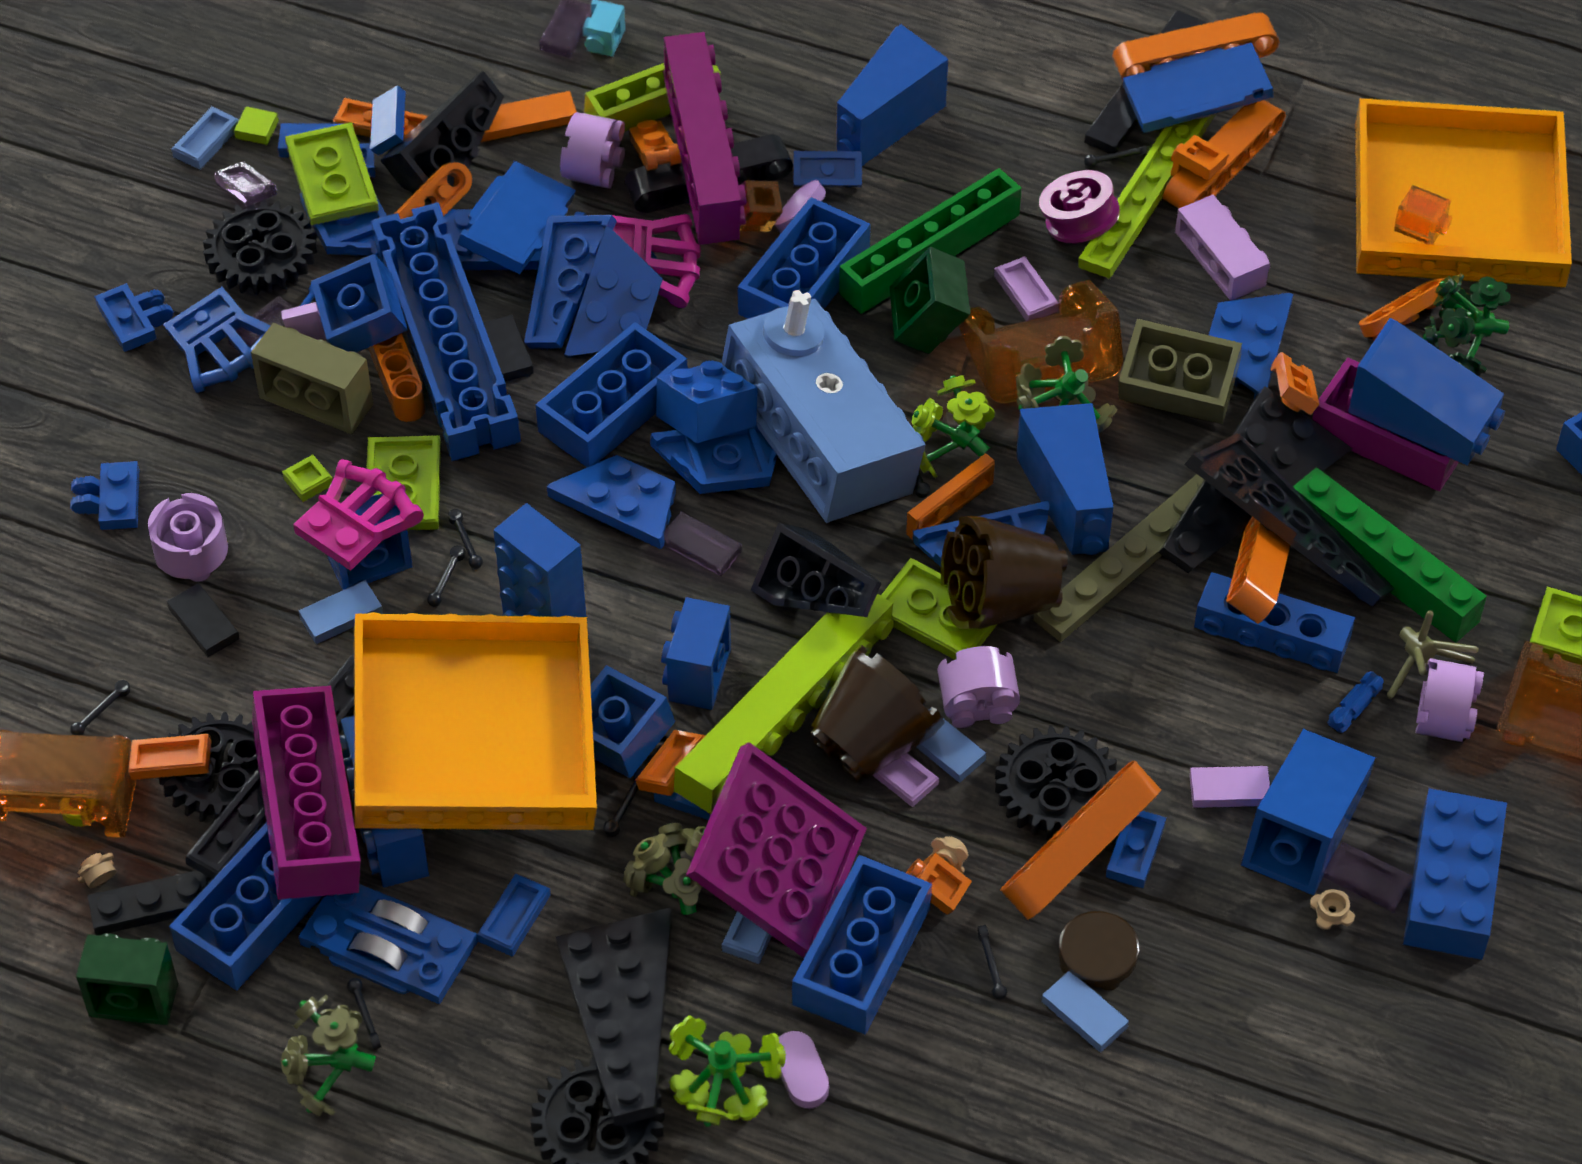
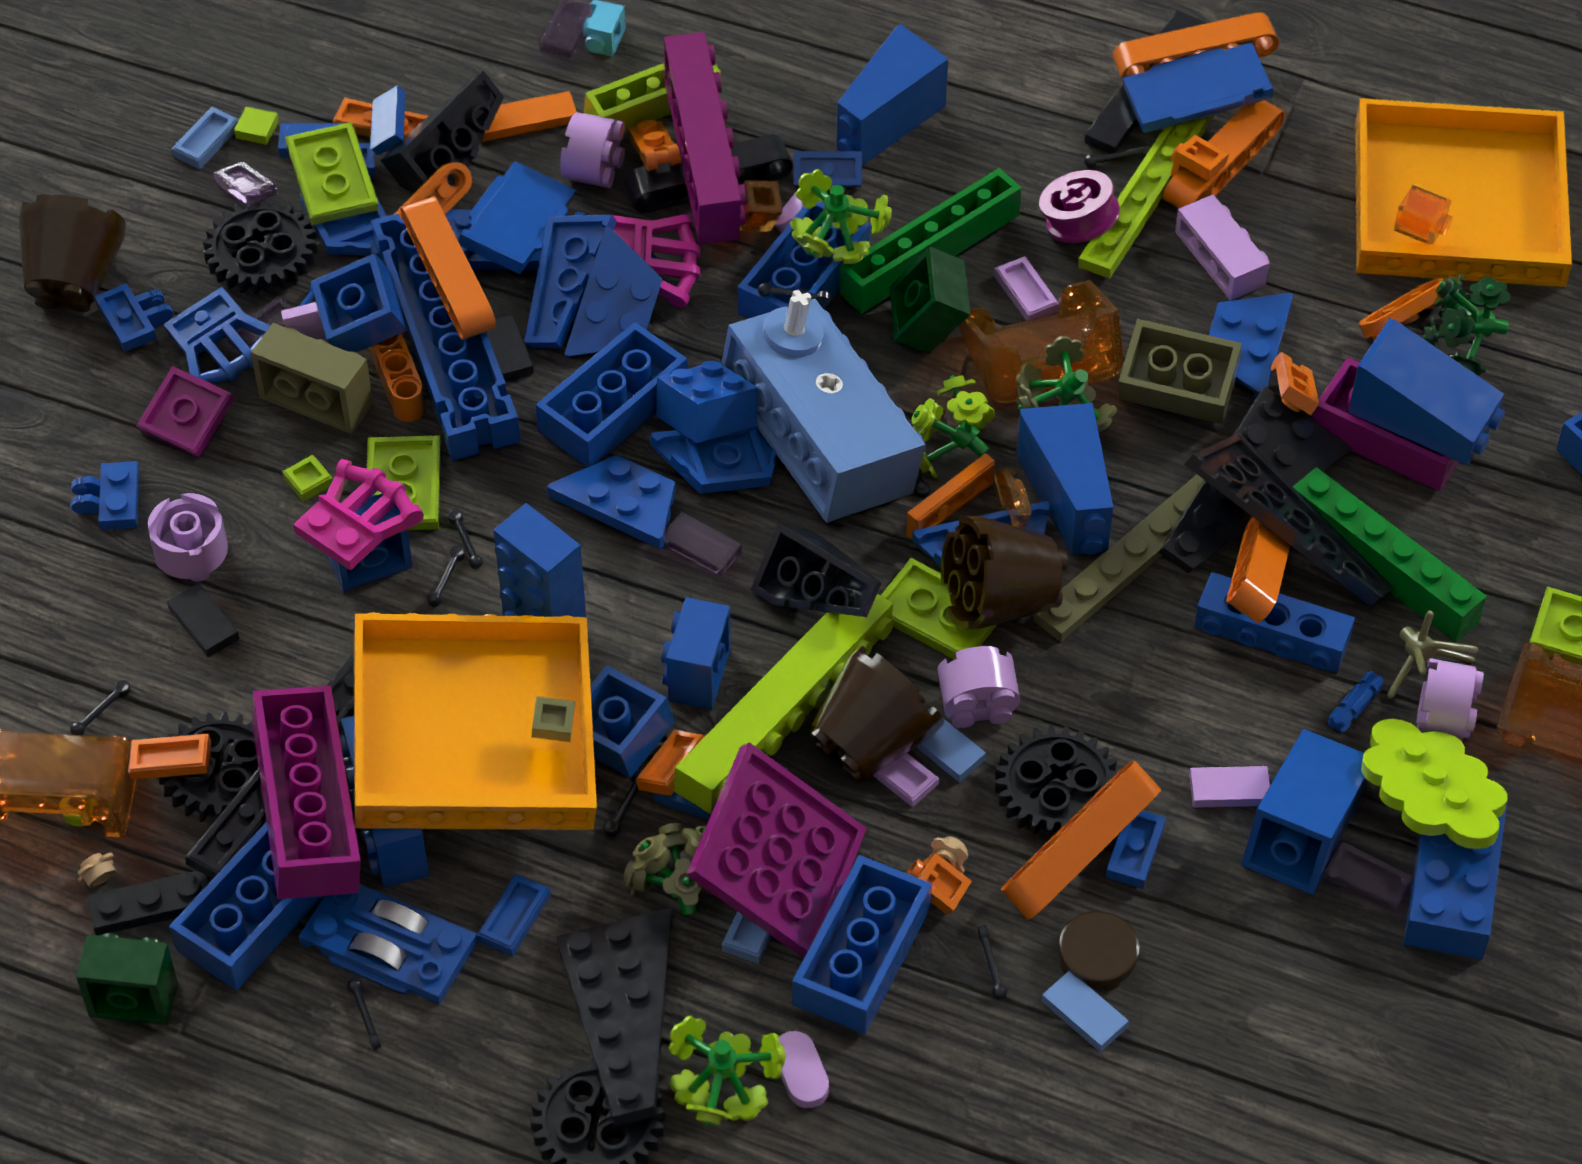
(67, 249): none -> dark brown cone
(185, 412): none -> magenta tile
(338, 611): medium blue tile -> none
(338, 1033): olive plant -> none
(448, 268): none -> orange beam
(553, 719): none -> olive plate
(765, 289): none -> black hinge
(839, 211): none -> lime plant
(1013, 497): none -> clear orange tile
(1336, 900): tan plate -> none
(1434, 783): none -> lime plate

